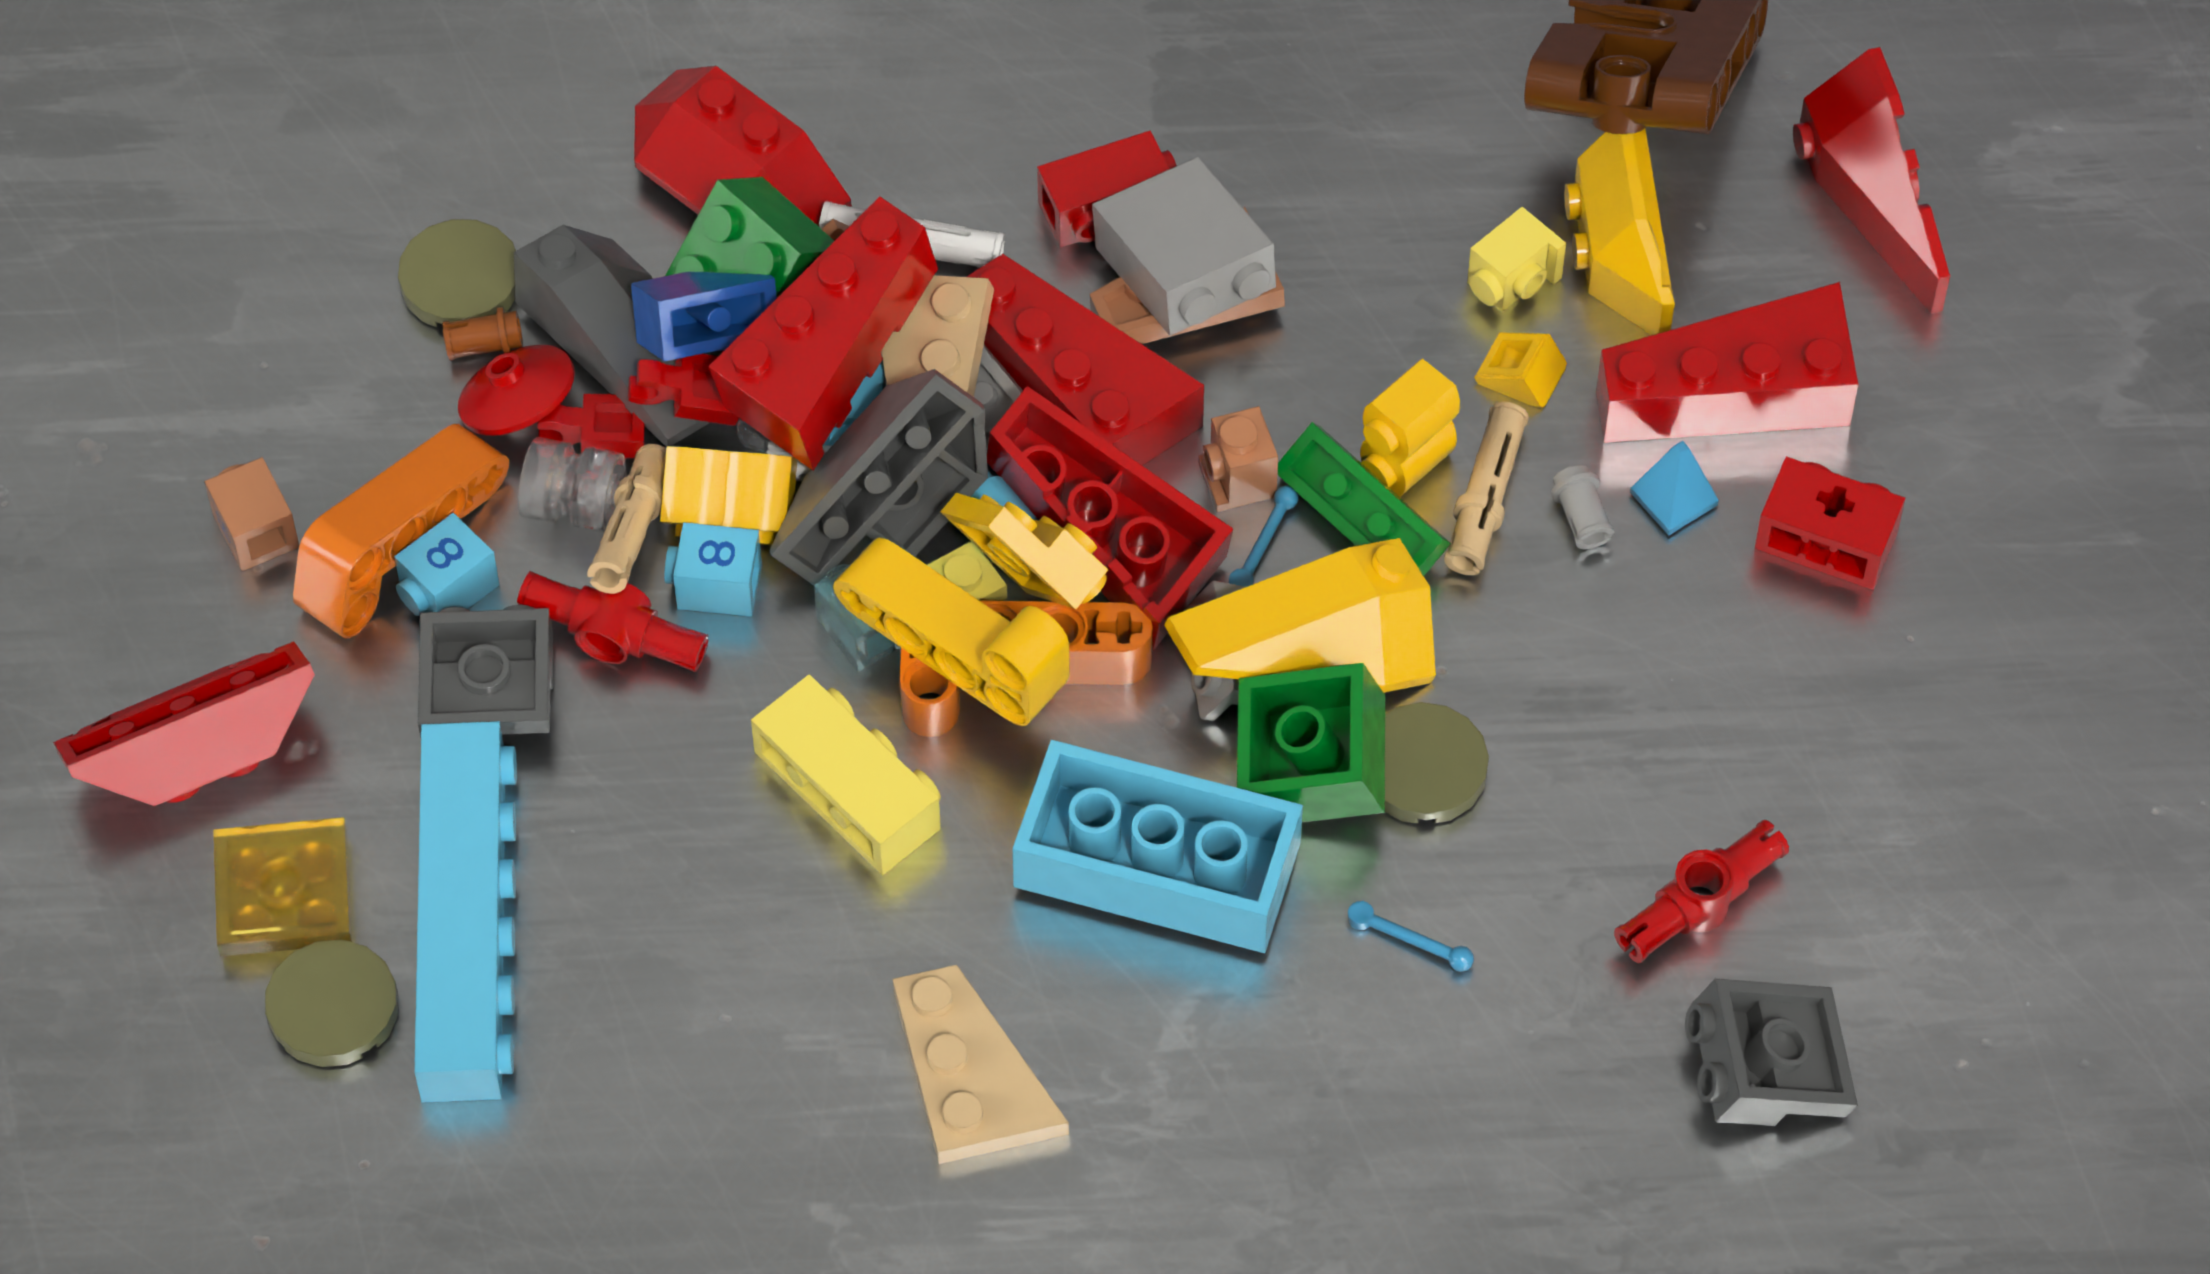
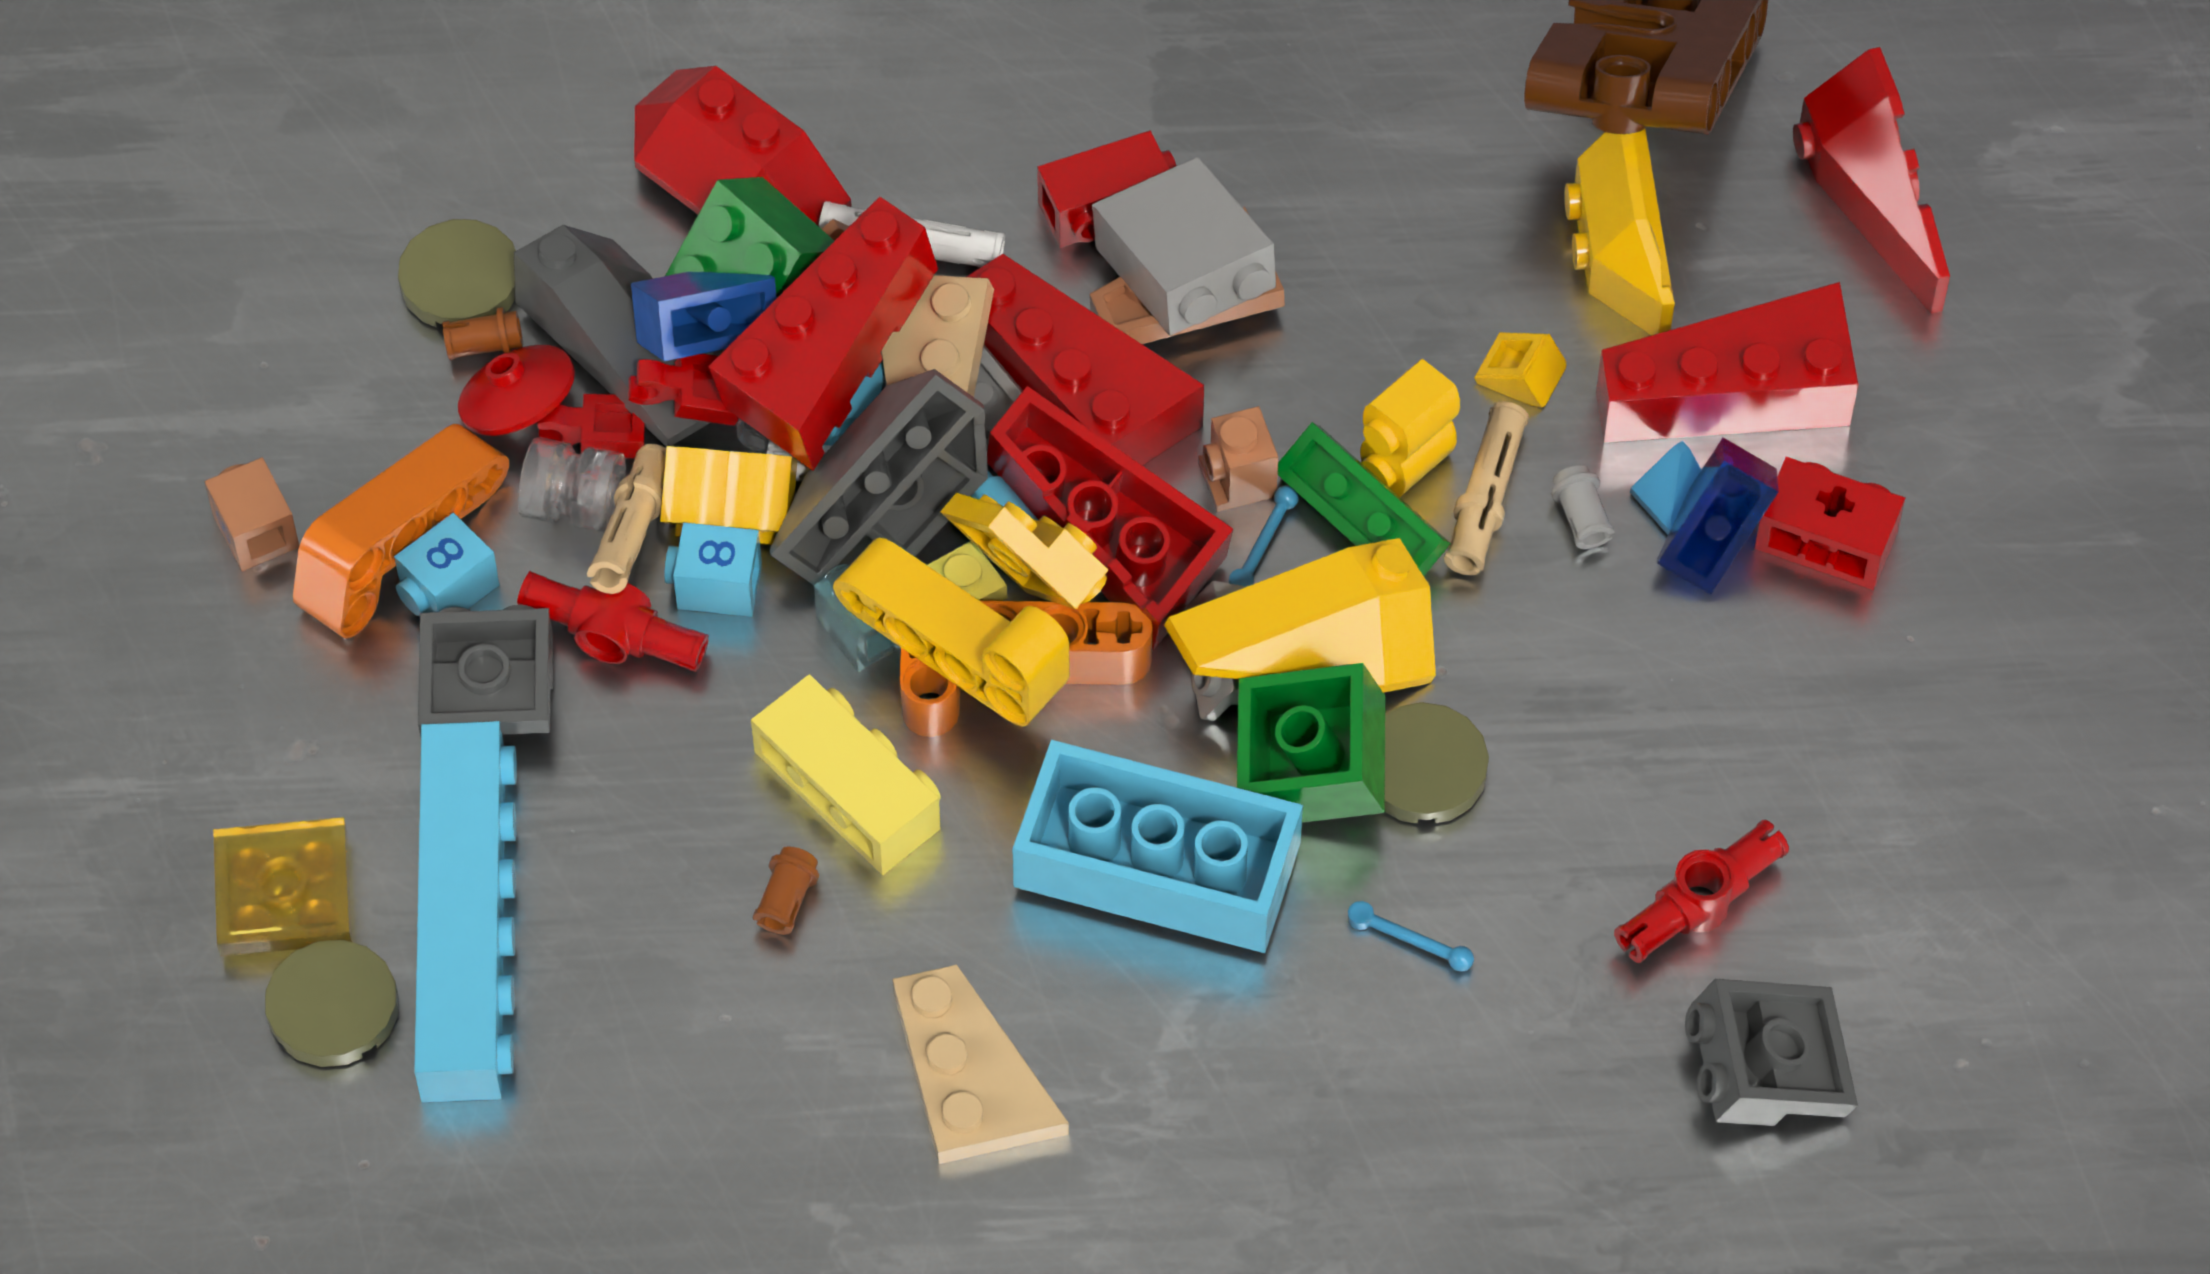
(193, 731): wedge -> none
(791, 876): none -> dark orange pin
(1515, 260): light yellow brick -> none
(1718, 515): none -> clear blue slope

